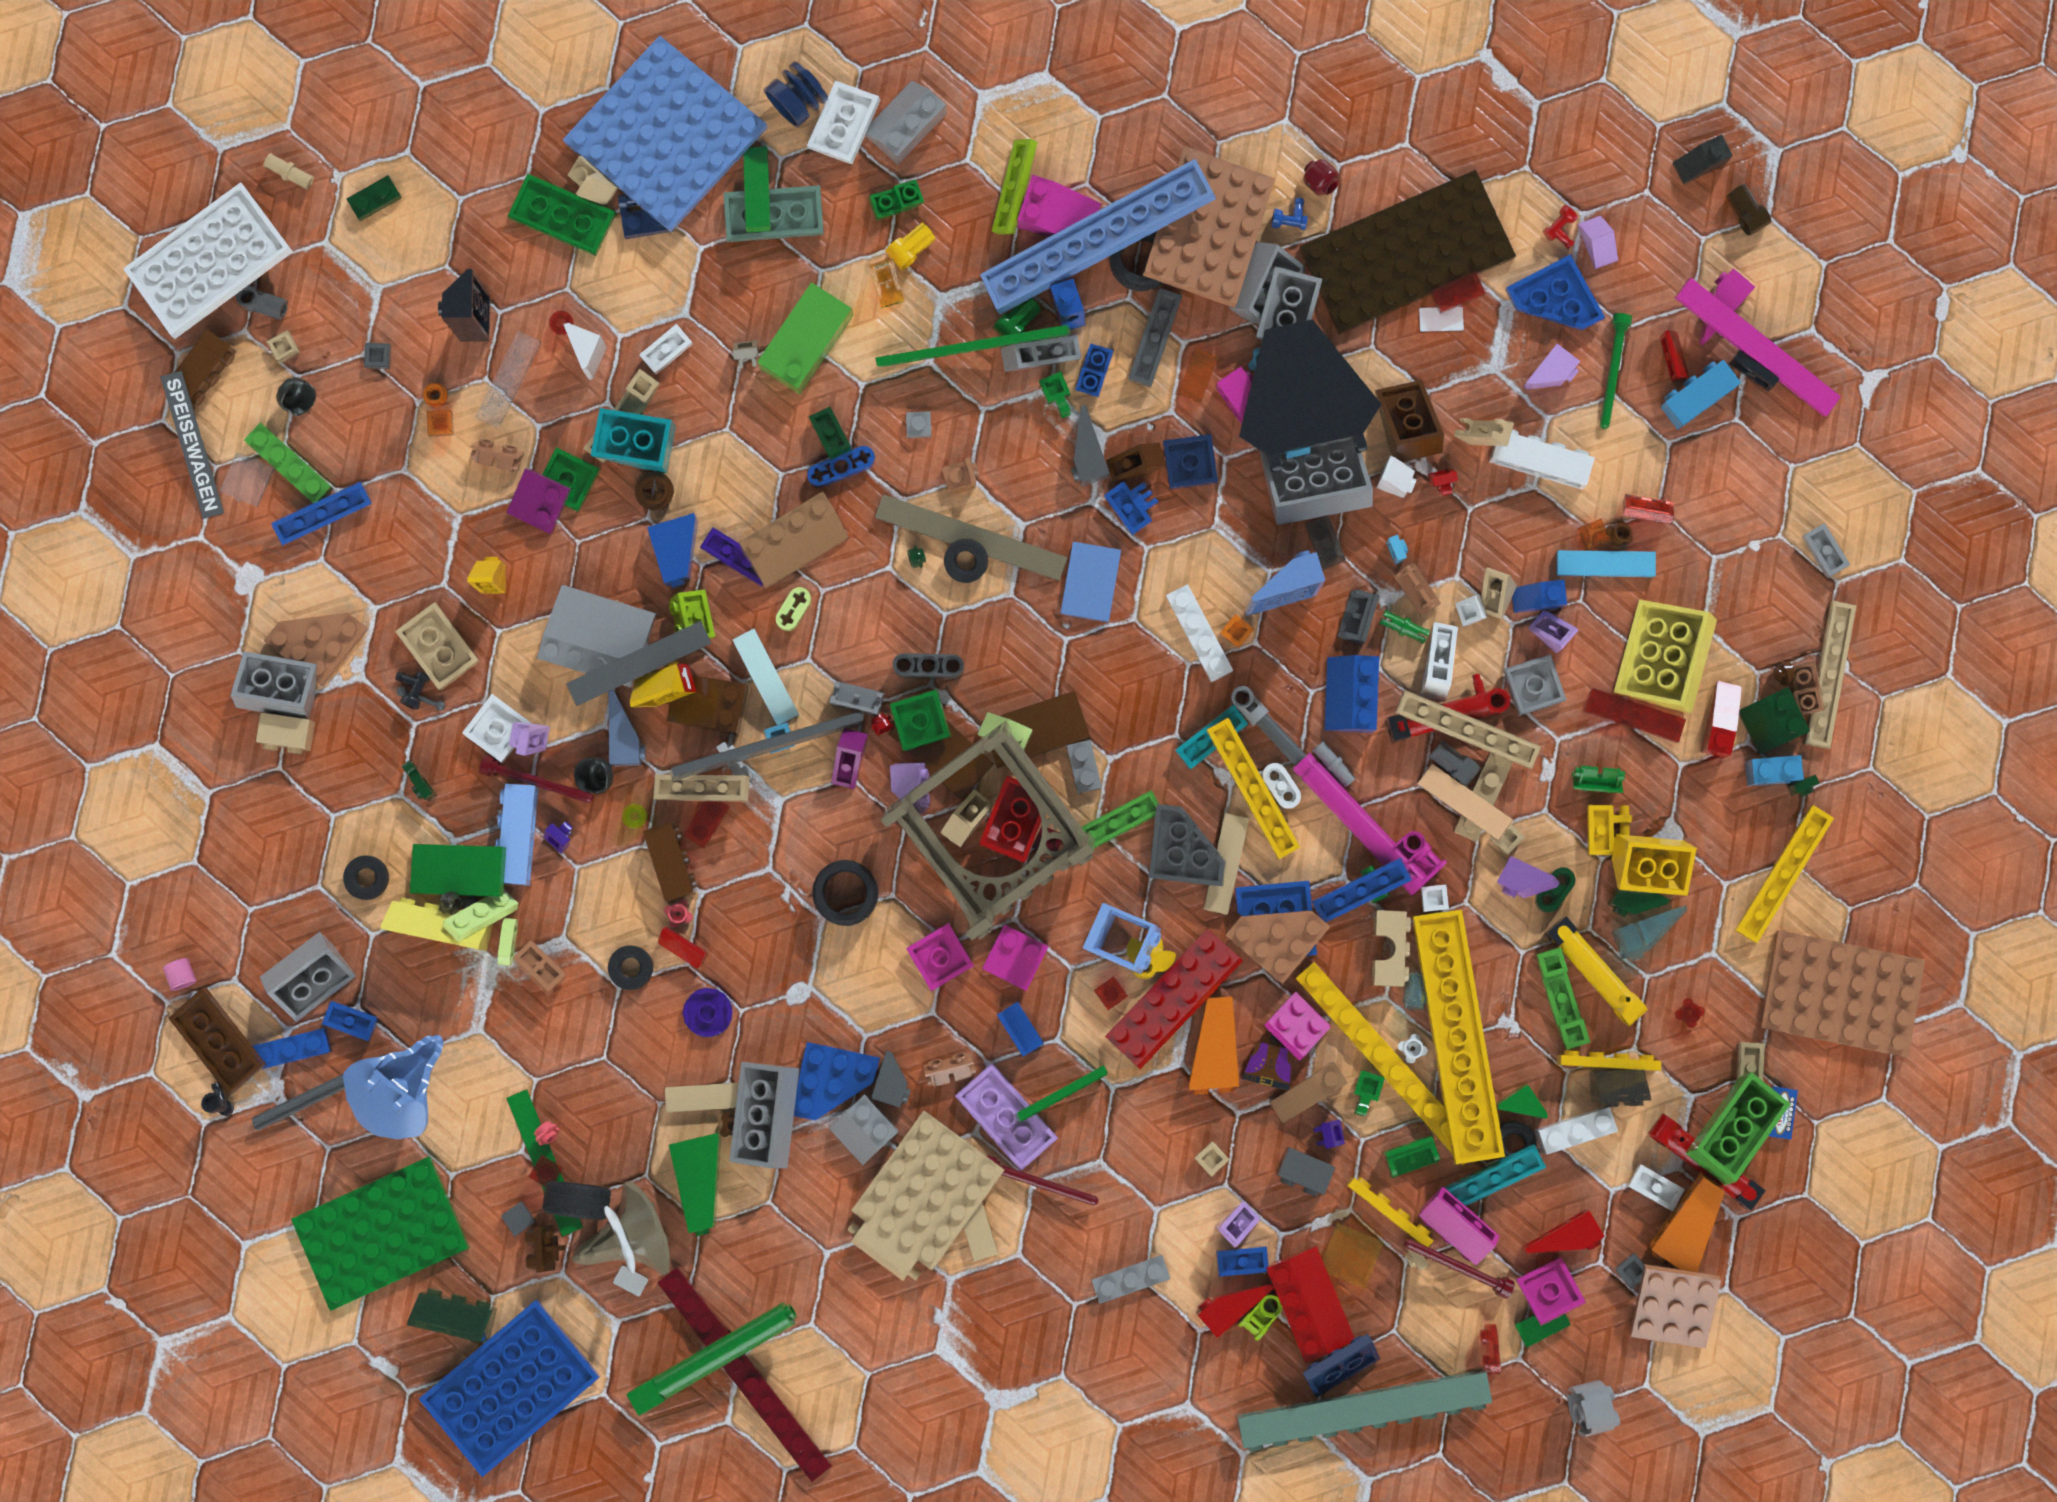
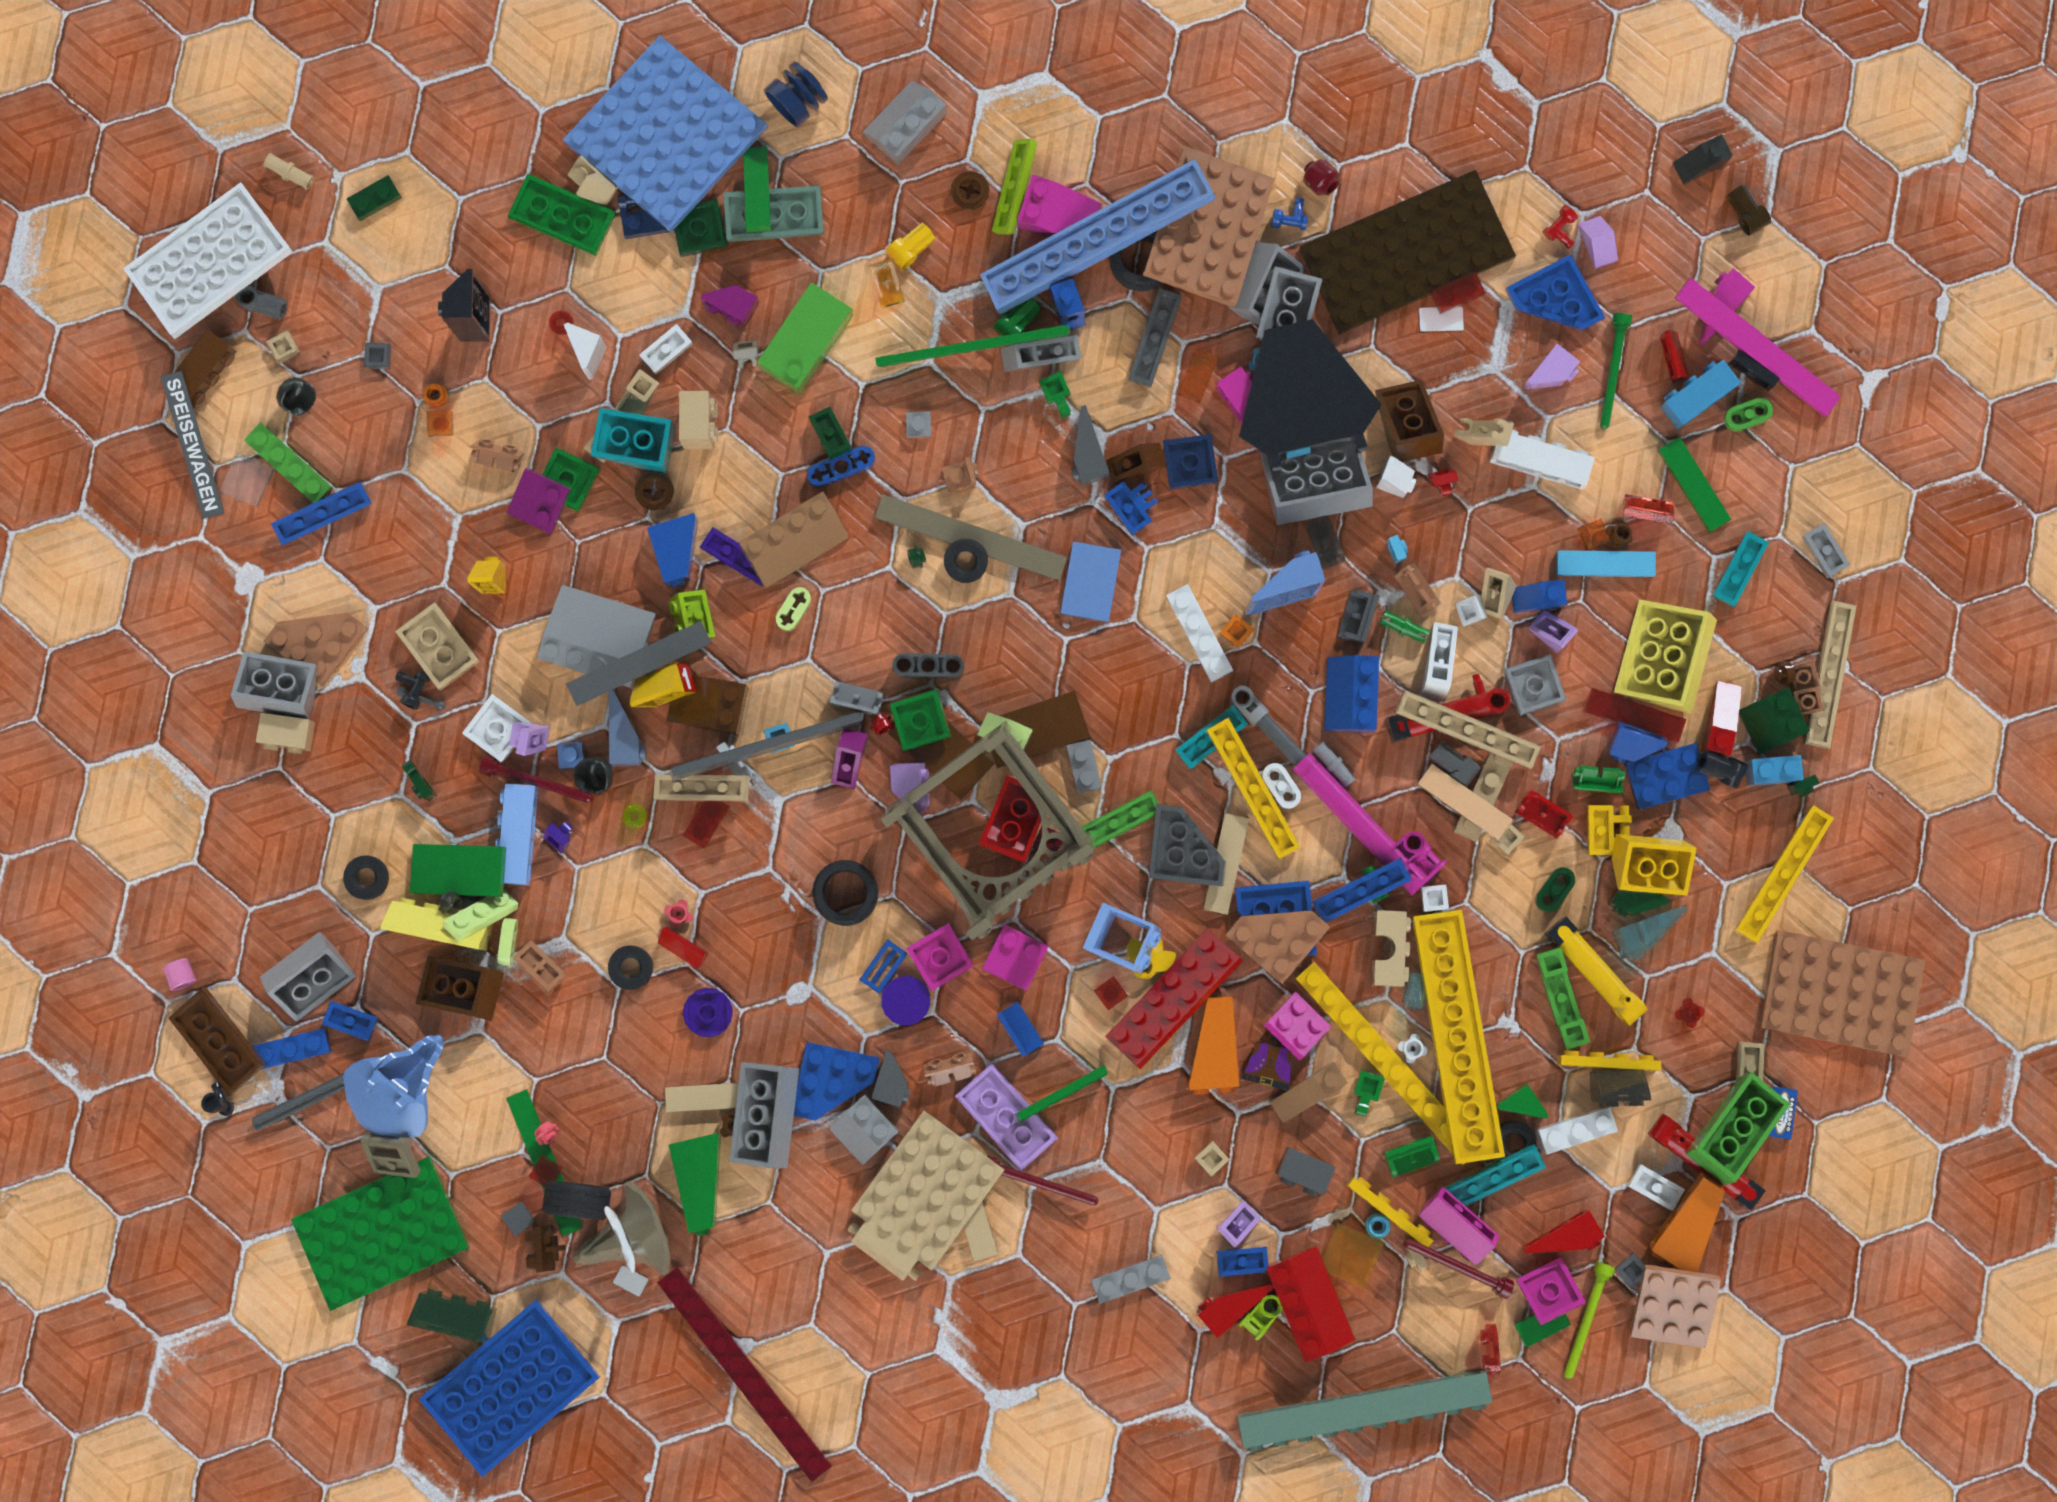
(389, 1161): none -> dark tan plate
(459, 988): none -> reddish brown slope
(508, 379): clear plate -> none
(570, 754): none -> medium blue plate
(670, 861): reddish brown brick -> none
(696, 420): none -> tan brick
(701, 230): none -> dark green tile
(711, 1358): green brick -> none
(731, 302): none -> magenta slope
(765, 677): light aqua slope -> none
(843, 122): white plate -> none
(888, 943): none -> blue tile
(897, 200): green slope -> none
(905, 1000): none -> dark purple tile
(964, 181): none -> reddish brown gear
(967, 818): tan brick -> none
(1094, 370): blue slope -> none
(1332, 1134): dark purple tile -> none
(1341, 1365): dark blue plate -> none
(1385, 1225): none -> medium azure plate
(1524, 880): medium lavender slope -> none
(1543, 813): none -> red hinge
(1592, 1408): light grey brick -> none
(1602, 1274): none -> lime piece
(1634, 743): none -> blue slope
(1666, 776): none -> blue plate
(1694, 485): none -> green tile
(1727, 770): none -> black piece
(1740, 569): none -> teal plate
(1747, 414): none -> bright green plate

